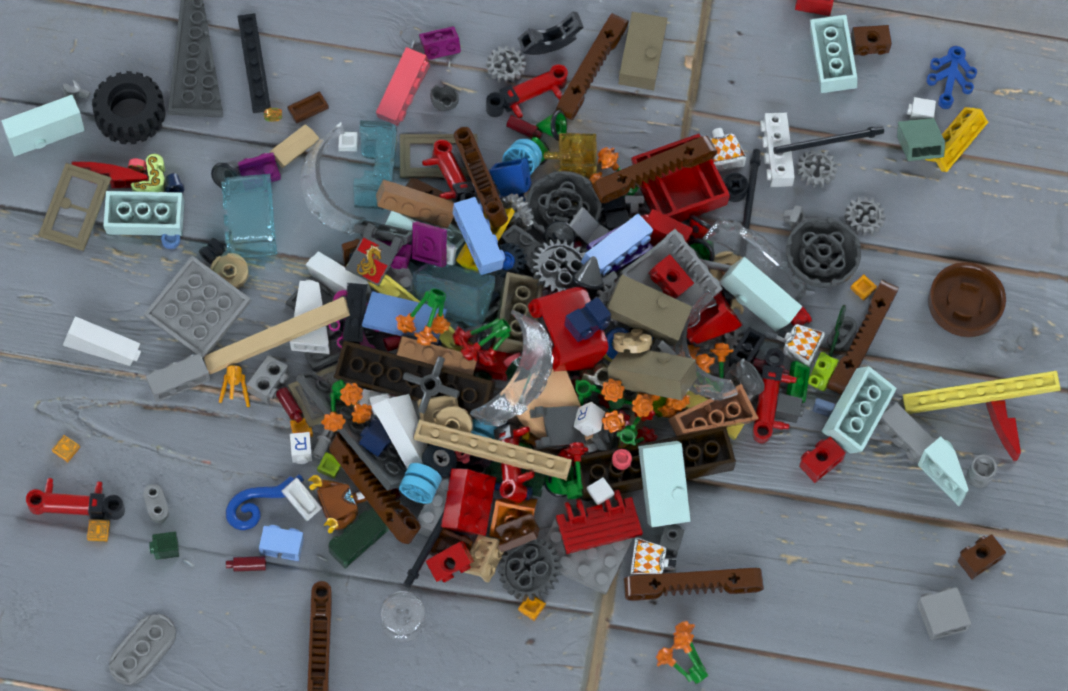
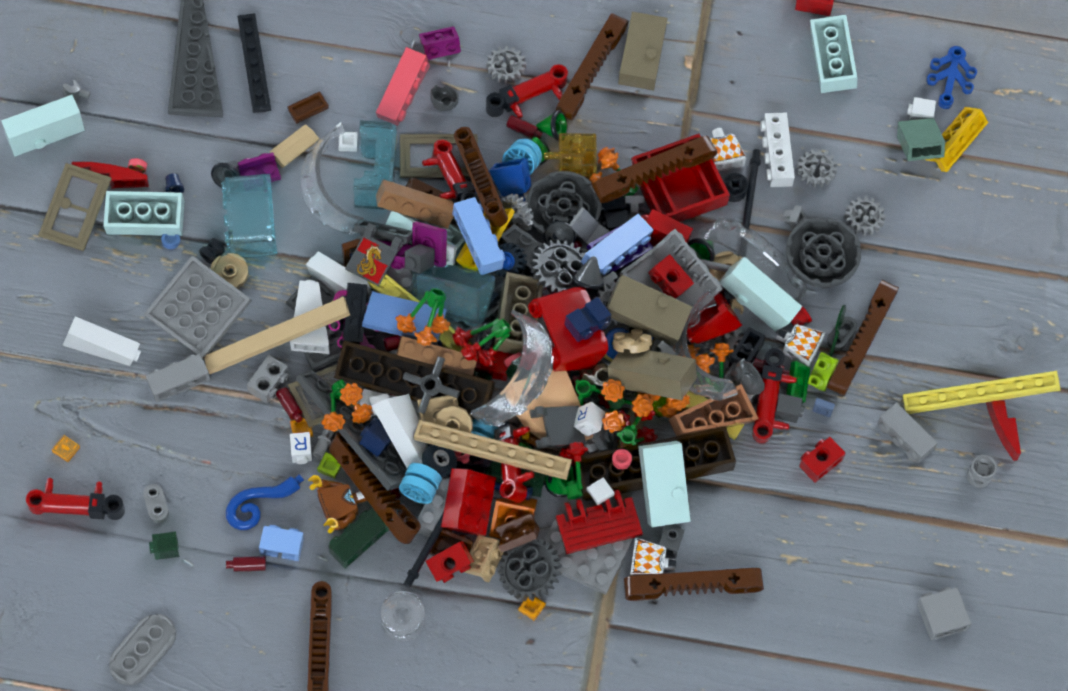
(98, 530): light orange tile -> none
(128, 87): black tyre -> none
(156, 181): yellowish green animal -> none
(234, 377): light orange plant -> none
(273, 114): clear yellow tile -> none
(301, 499): white tile -> none
(419, 258): none -> dark grey brick
(551, 39): black arch -> none
(683, 640): plant -> none
(699, 227): hat -> none
(859, 409): light aqua brick -> none
(863, 287): light orange tile -> none
(870, 132): black bar -> none
(878, 34): reddish brown brick -> none
(942, 466): light aqua slope -> none
(967, 299): reddish brown piece -> none
(975, 565): reddish brown brick -> none

